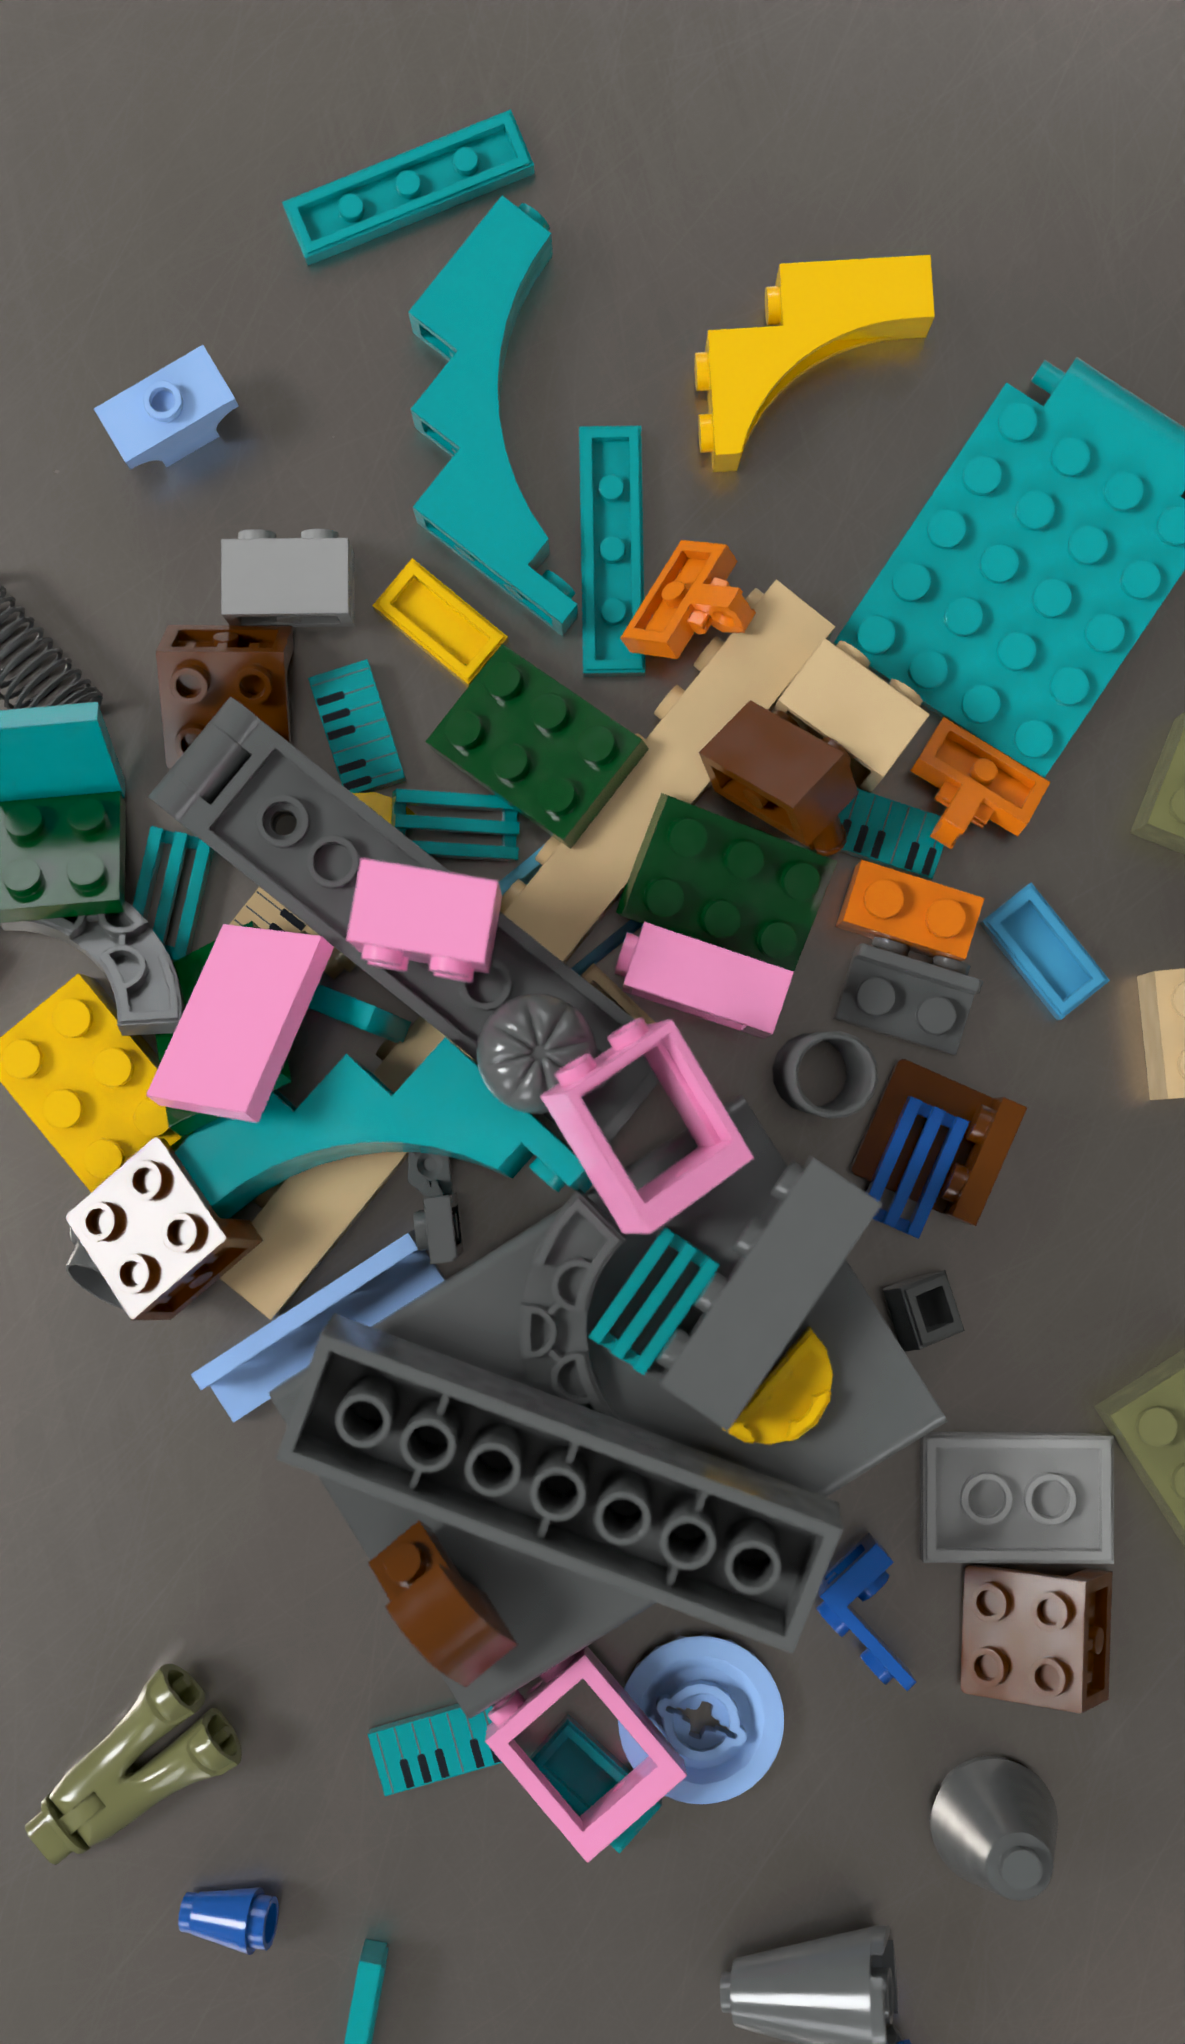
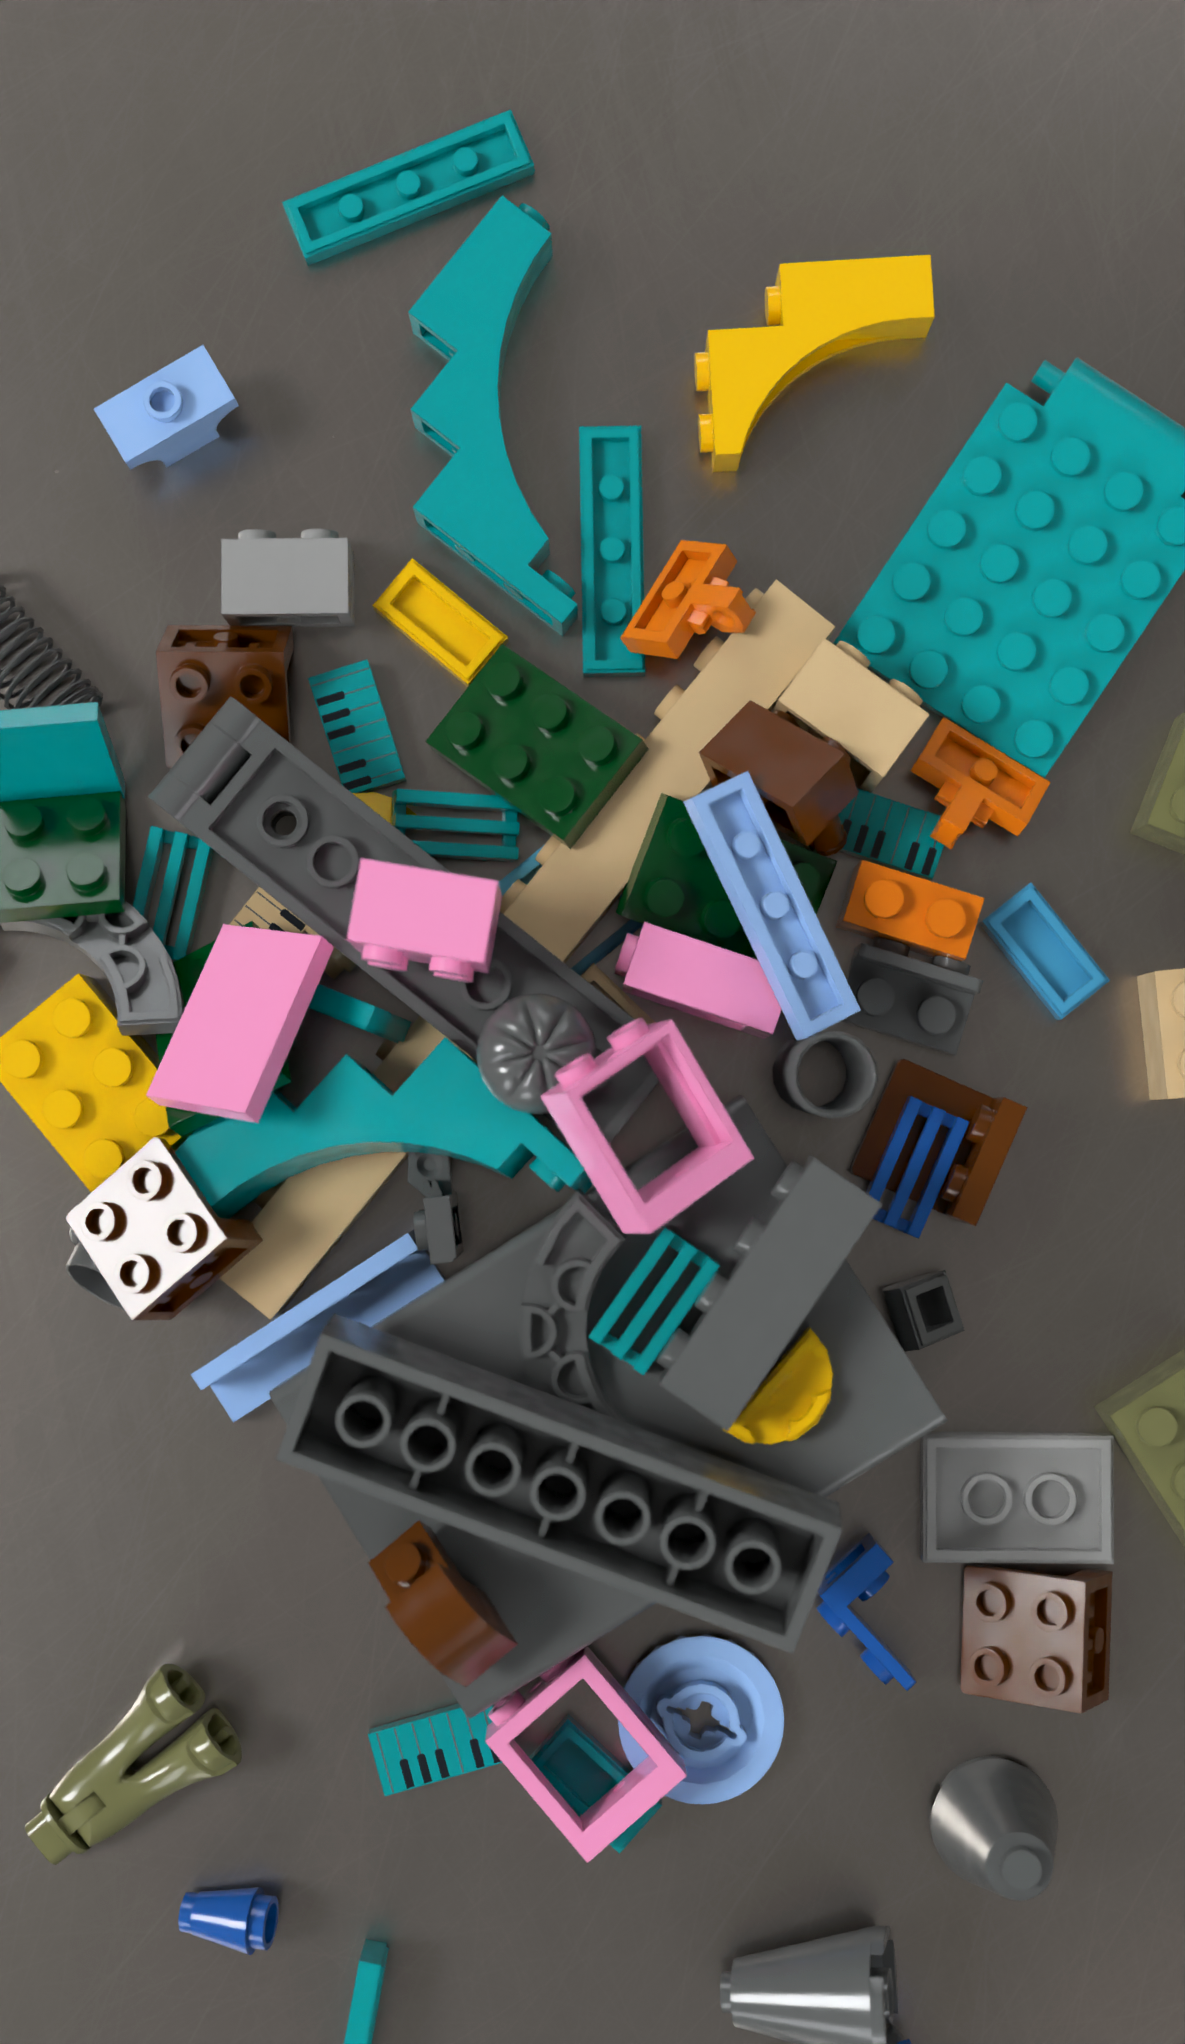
(772, 906): none -> light blue fence

